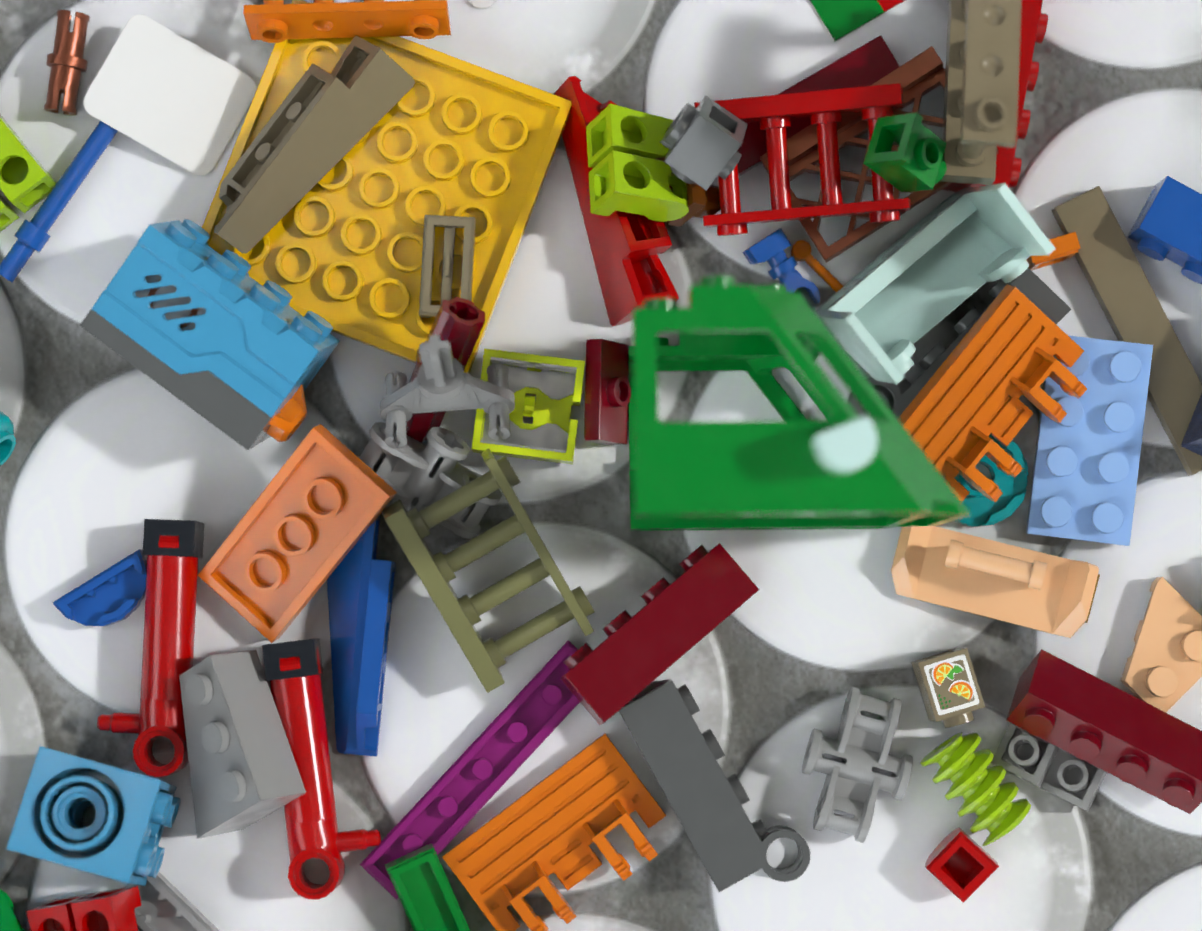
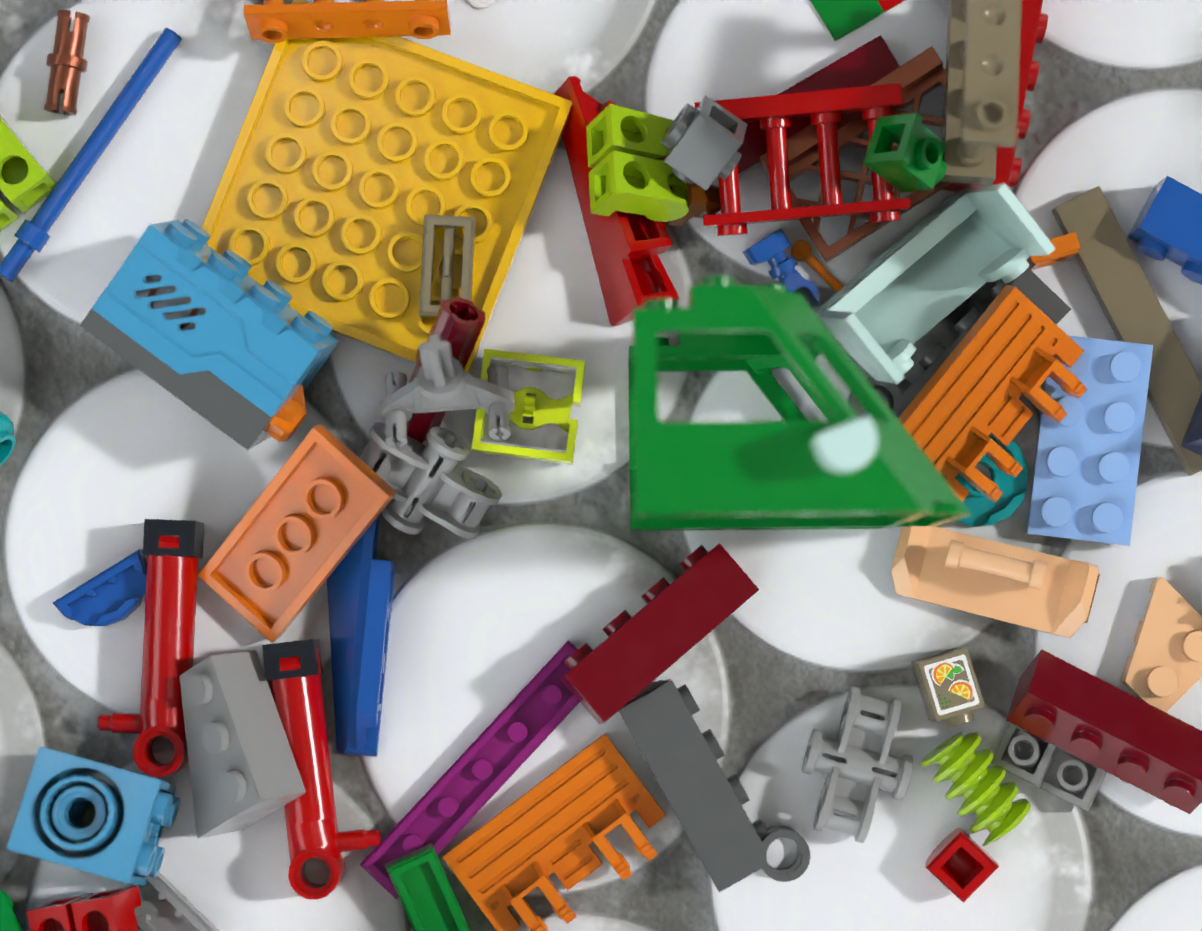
(170, 95): white sticker -> none
(307, 139): dark tan wedge -> none
(439, 569): olive fence -> none
(606, 392): dark red plate -> none

